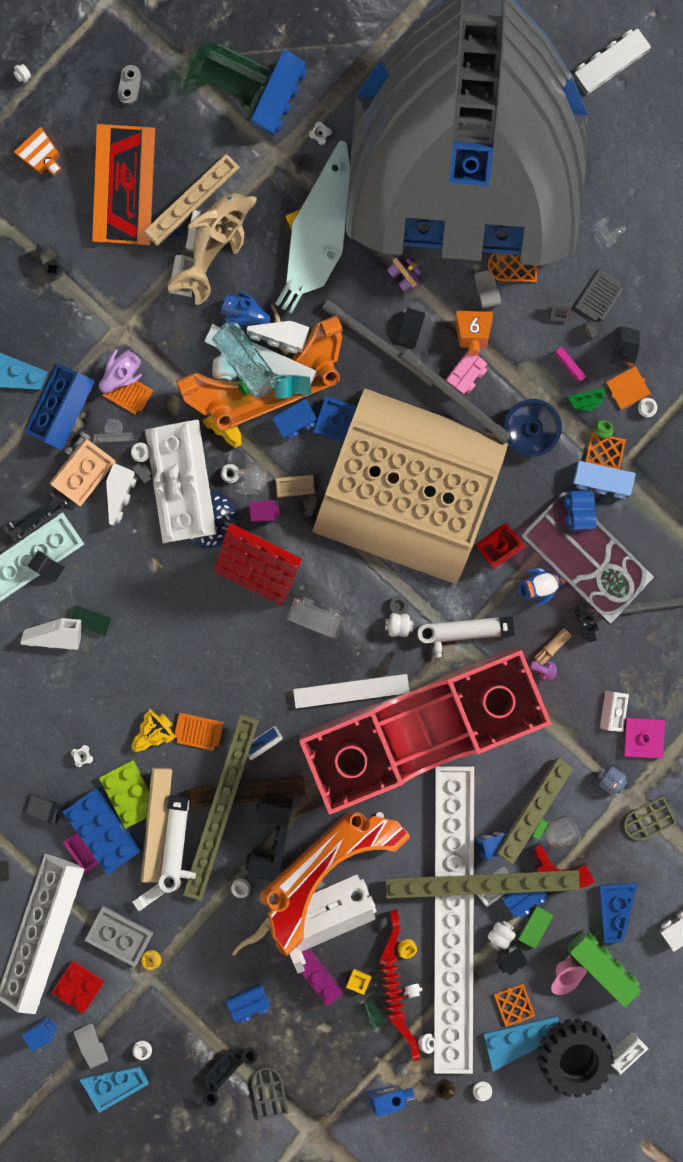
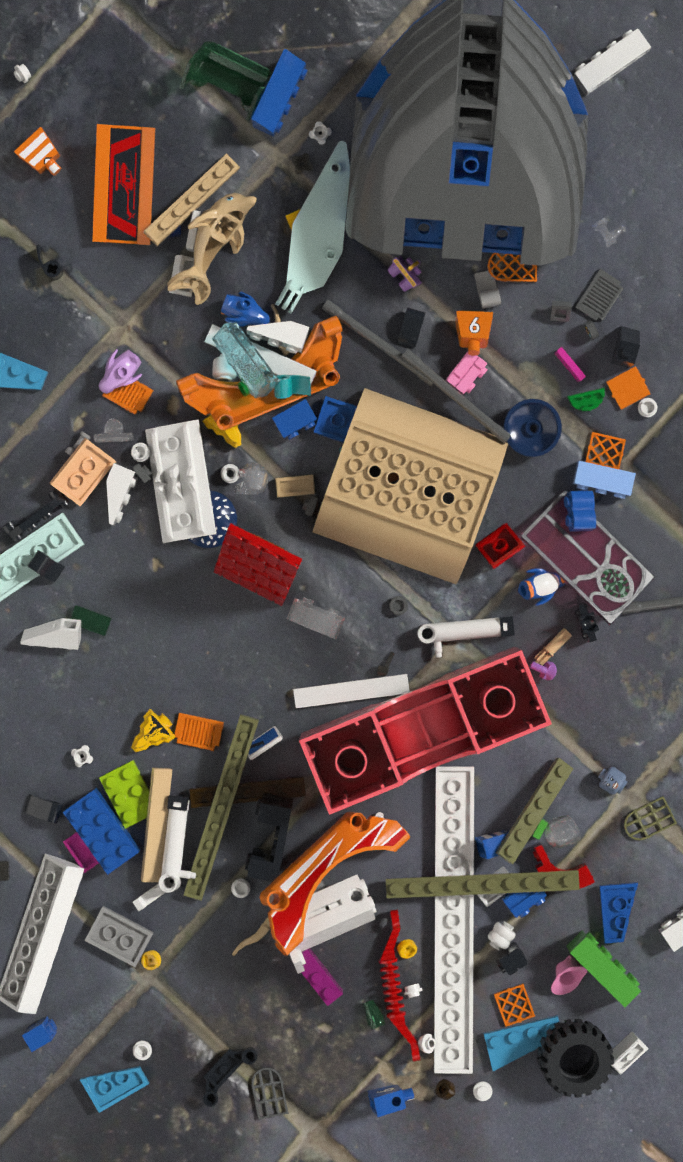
(59, 406): blue slope -> none
(78, 986): red plate -> none
(90, 1046): light grey slope -> none
(129, 84): light grey plate -> none
(248, 1003): blue brick -> none
(264, 511): magenta brick -> none
(358, 981): yellow plate -> none
(399, 625): white piece -> none
(535, 927): bright green tile -> none
(604, 429): bright green plate -> none
(614, 711): white slope -> none
(644, 738): dark pink plate -> none

